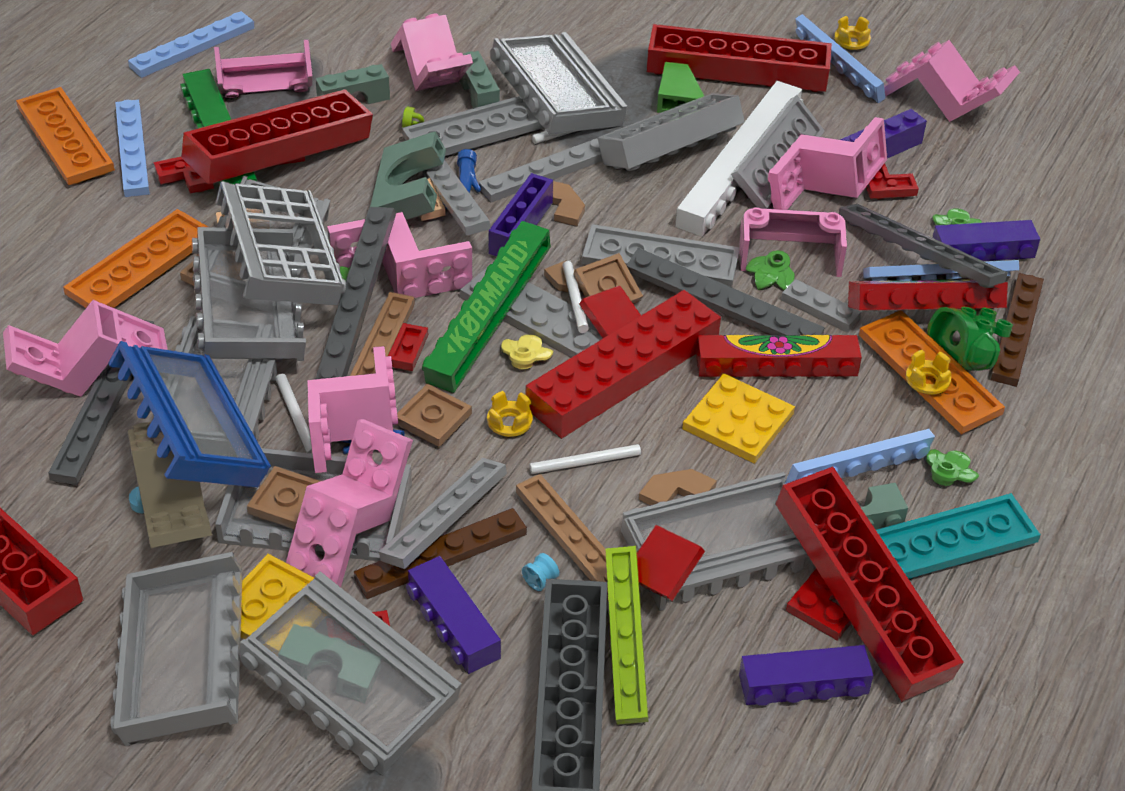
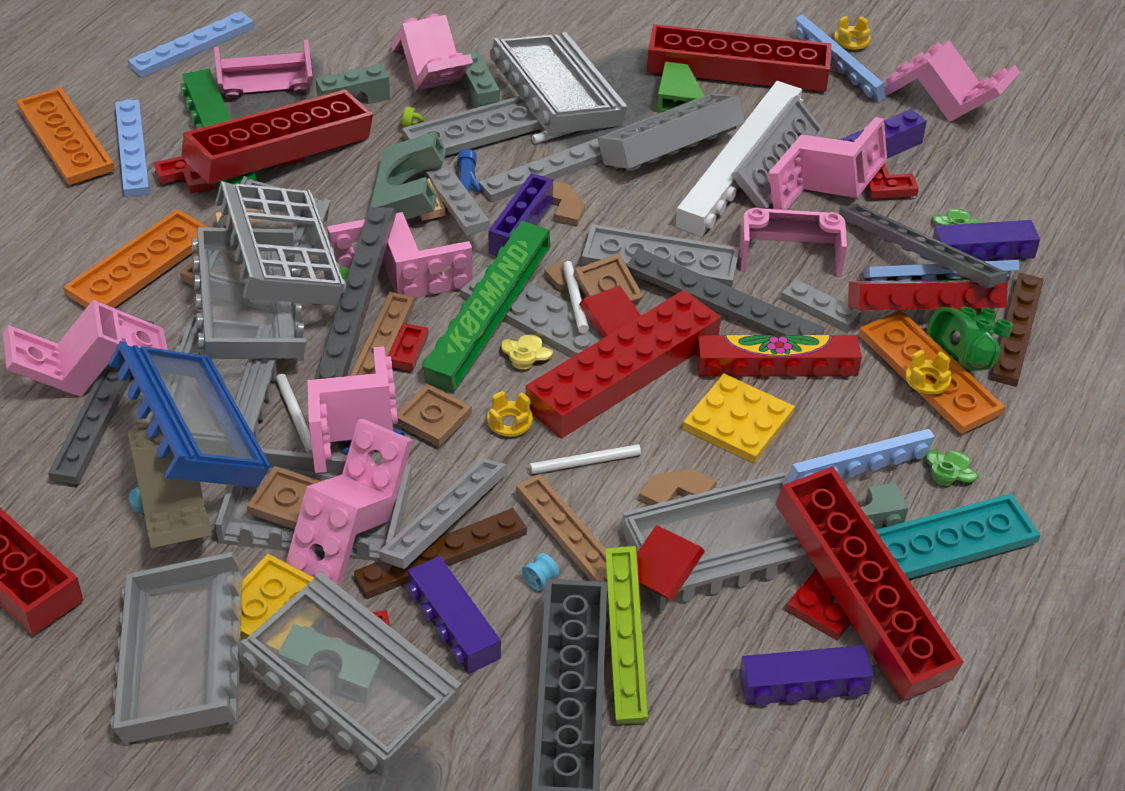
(769, 271): bright green plate -> none

